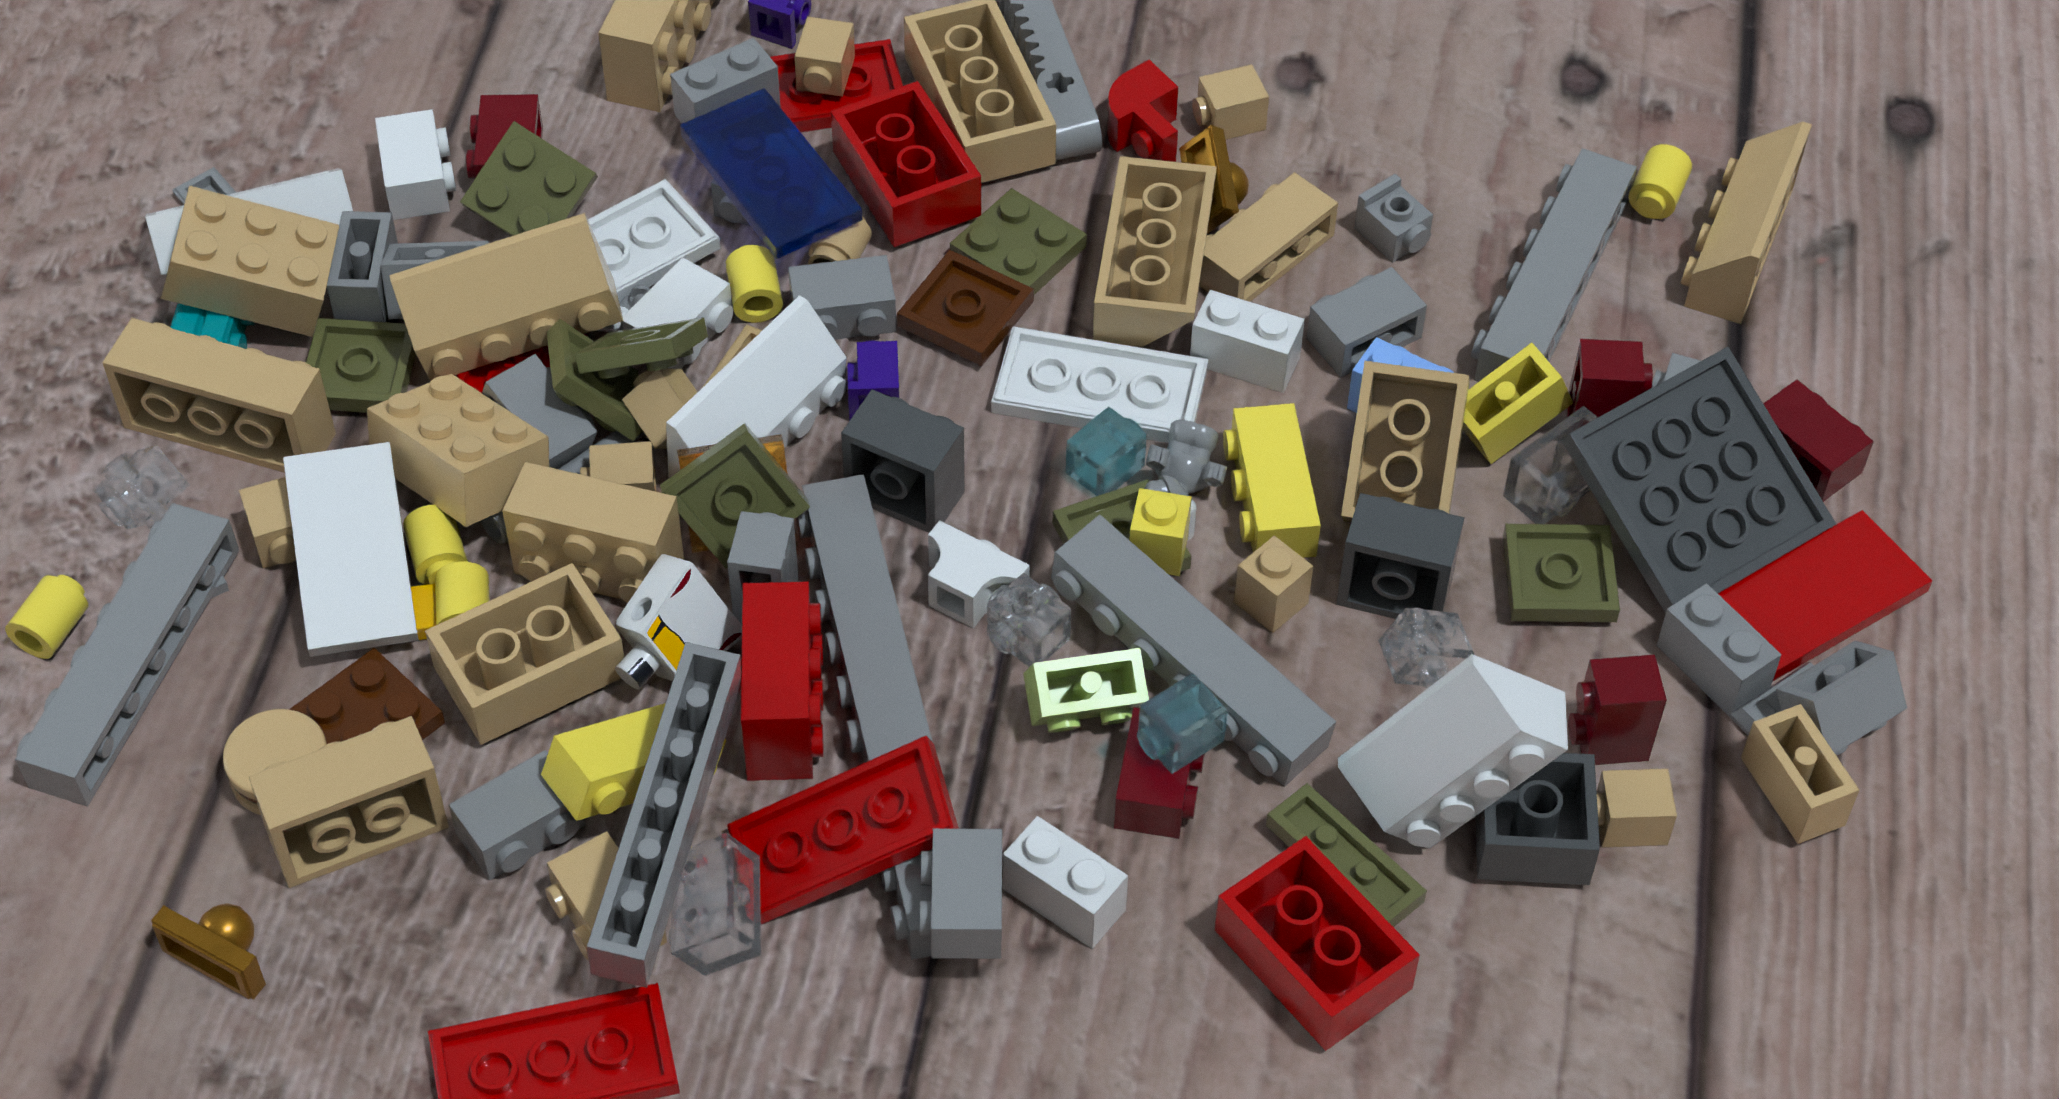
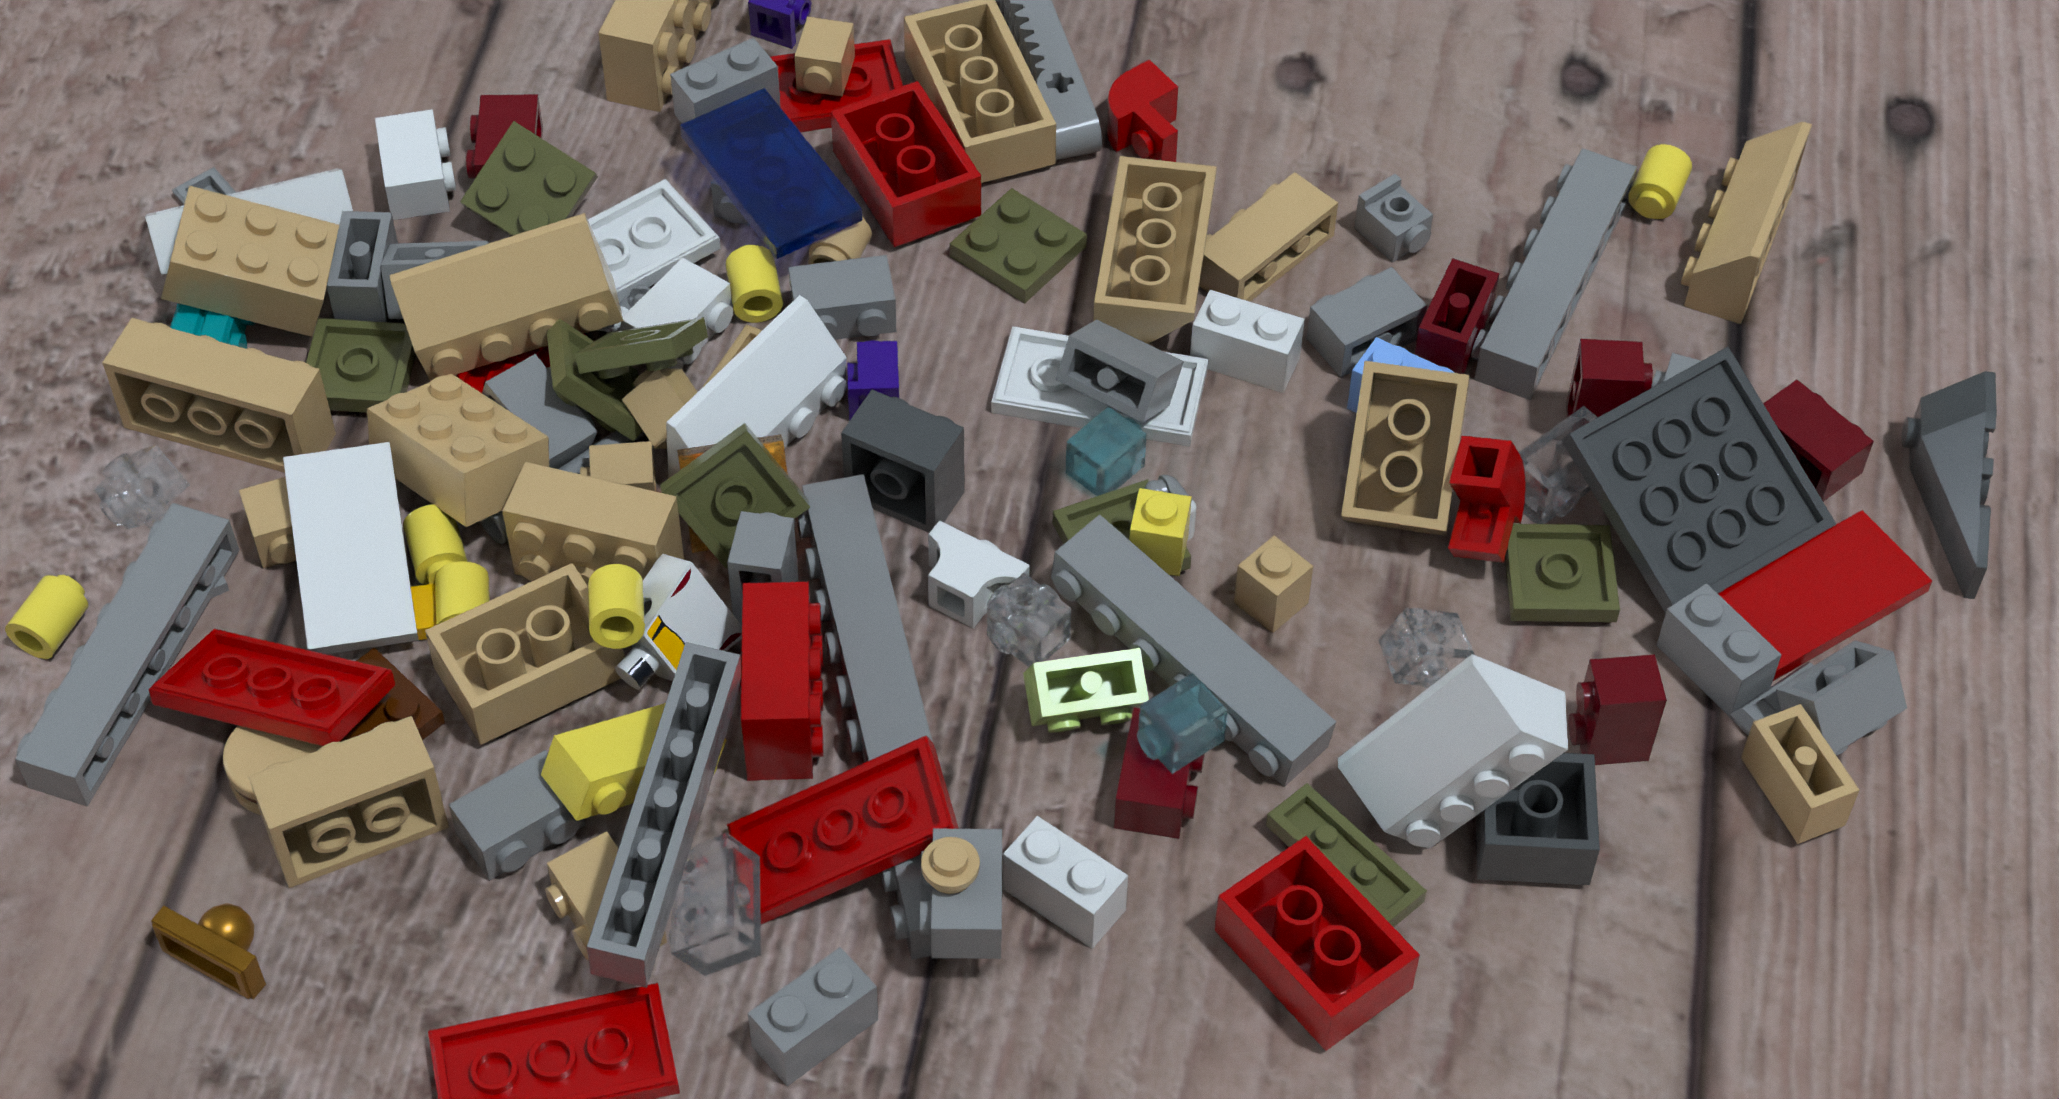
(272, 687): none -> red tile
(616, 606): none -> light yellow brick
(813, 1016): none -> light grey brick
(950, 864): none -> tan plate
(965, 307): reddish brown plate -> none
(1119, 370): none -> light grey brick
(1188, 456): light grey piece -> none
(1231, 180): pearl gold tile -> none
(1232, 102): tan brick -> none
(1272, 478): light yellow brick -> none
(1398, 557): dark grey brick -> none
(1457, 315): none -> dark red brick
(1491, 494): none -> red brick
(1514, 403): light yellow brick -> none
(1635, 808): tan brick -> none
(1952, 470): none -> dark grey wedge

